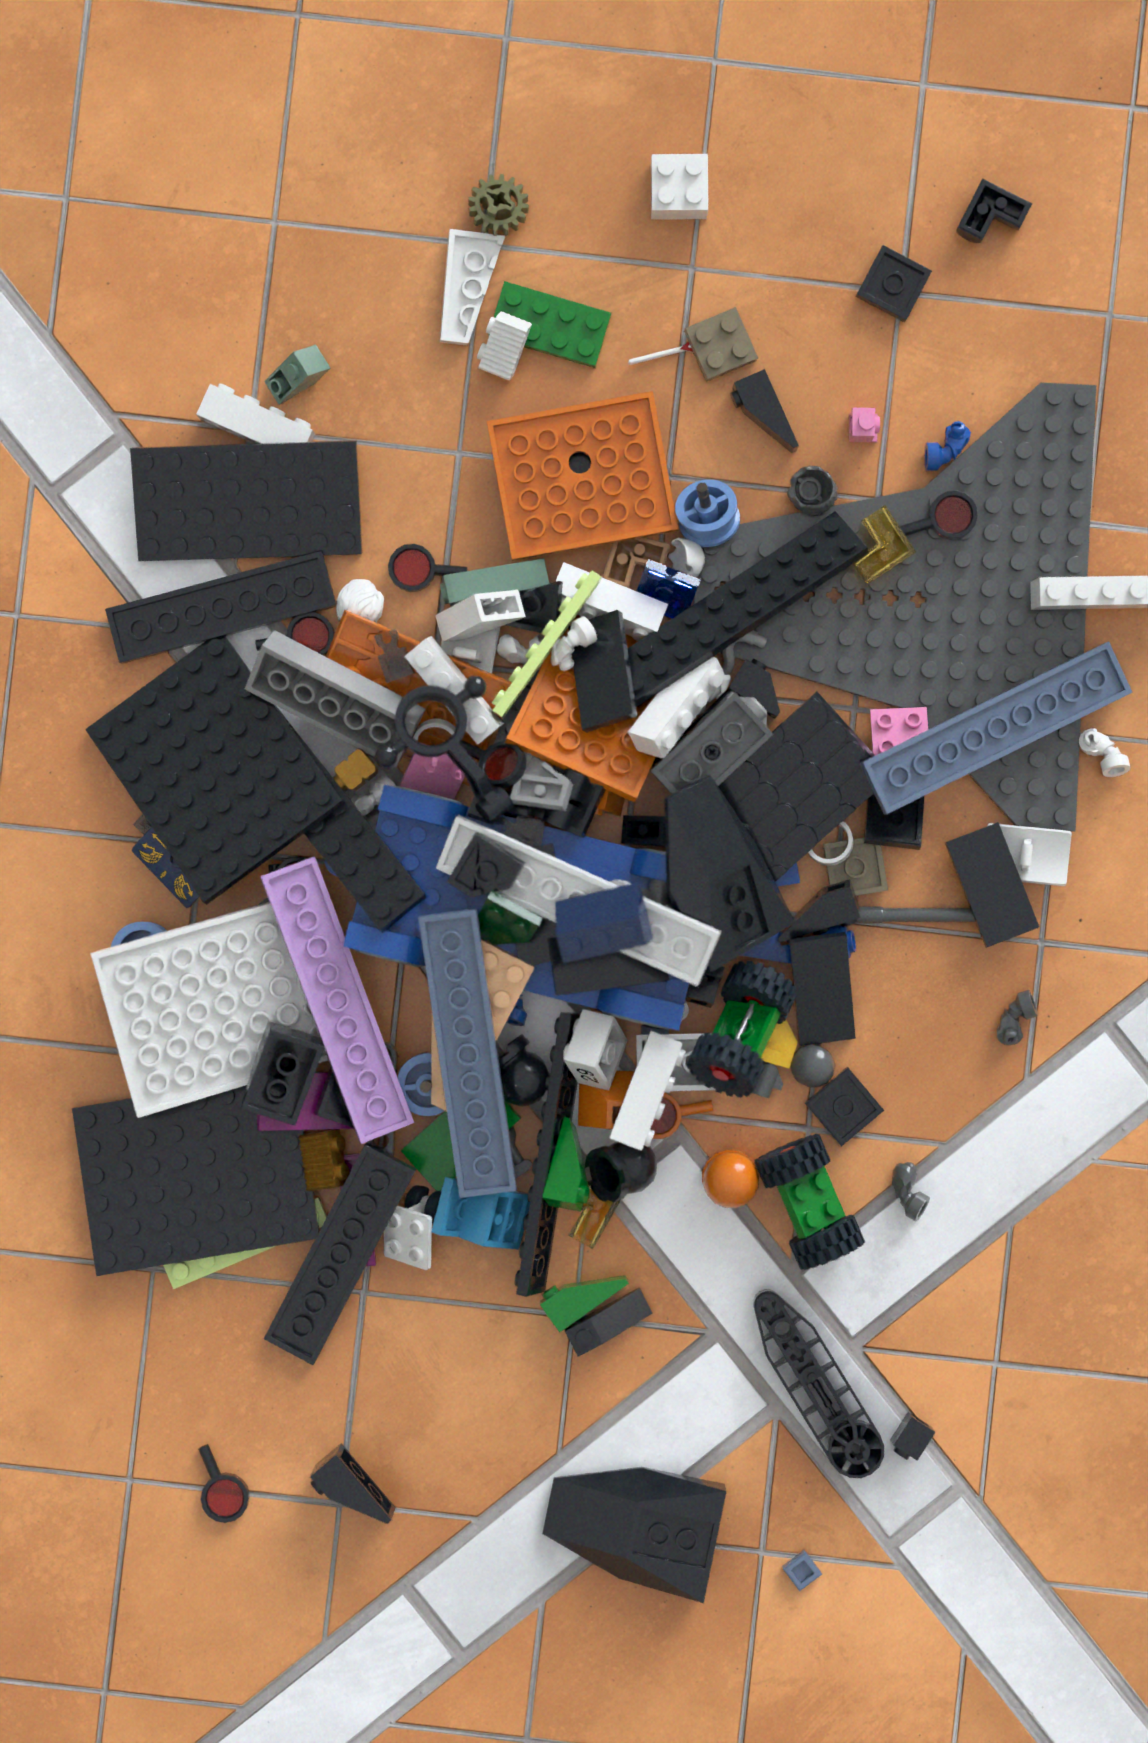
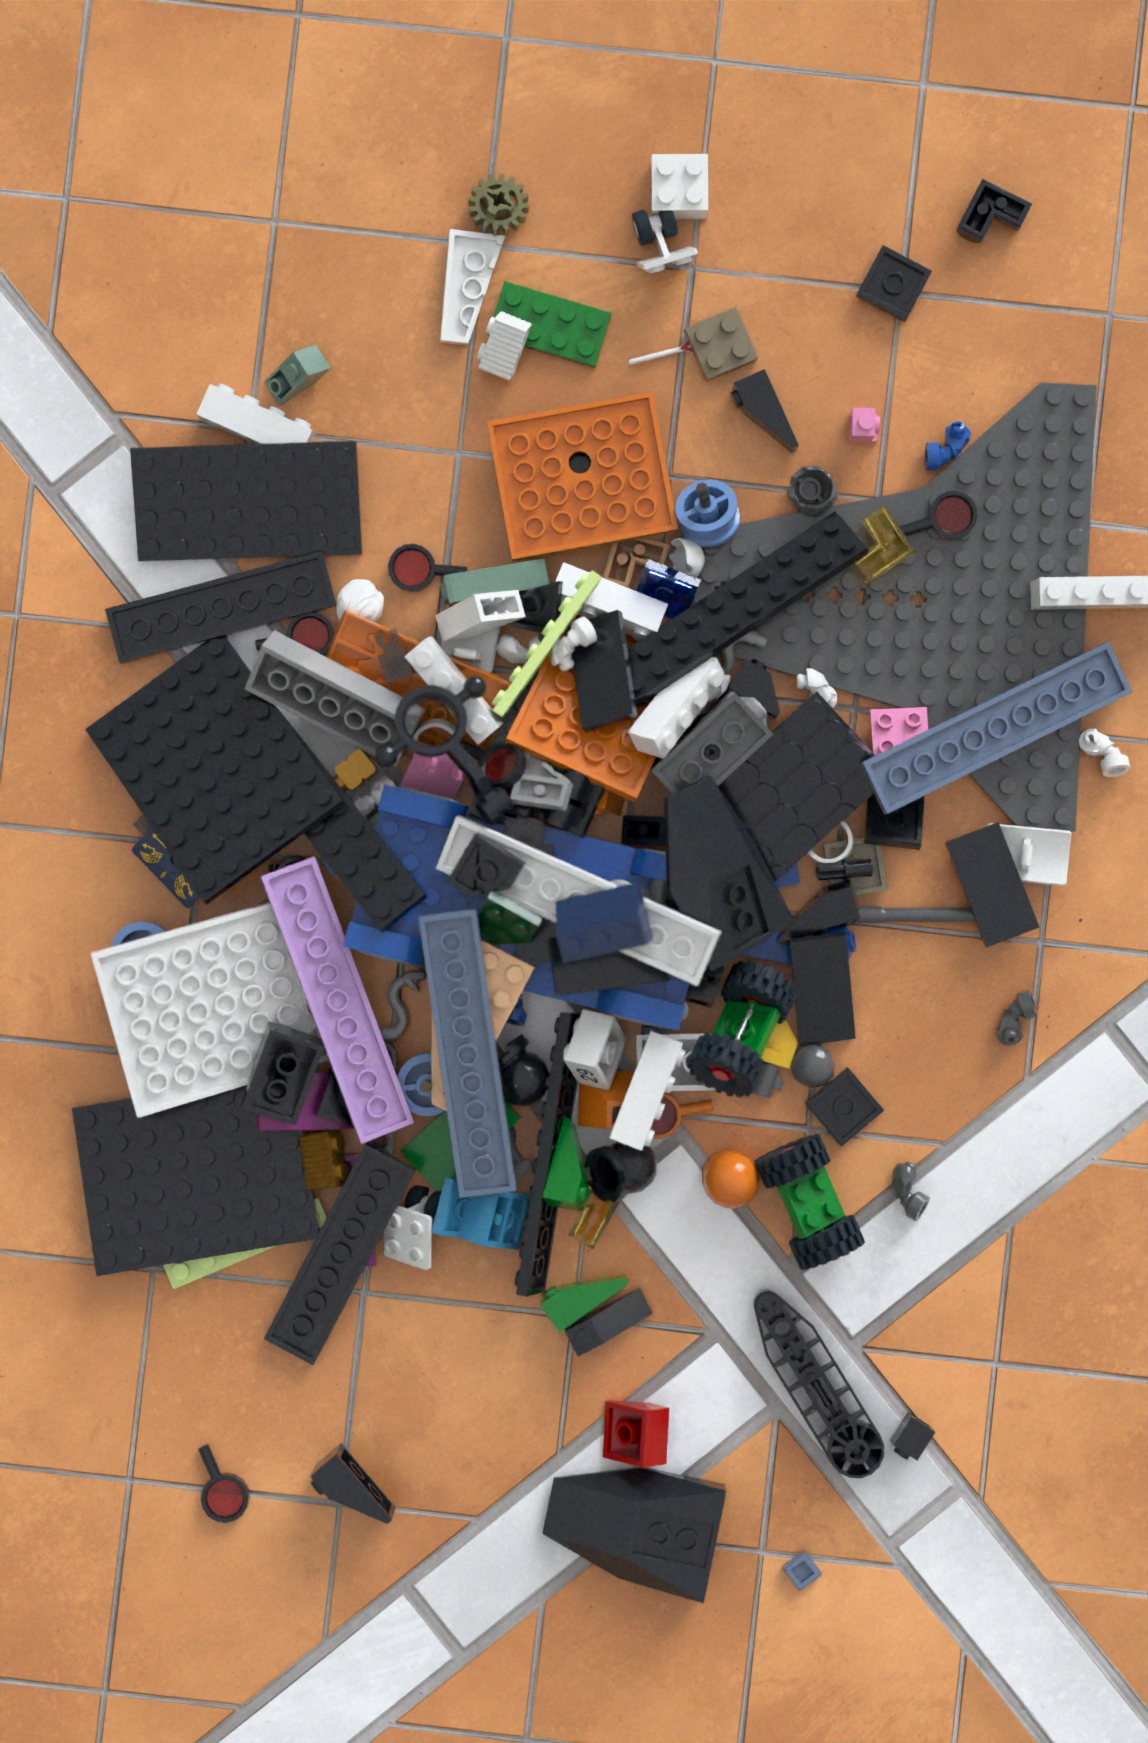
(408, 979): none -> light grey animal
(636, 1433): none -> red slope
(665, 223): none -> plate
(814, 682): none -> white arm
(844, 870): none -> black axle

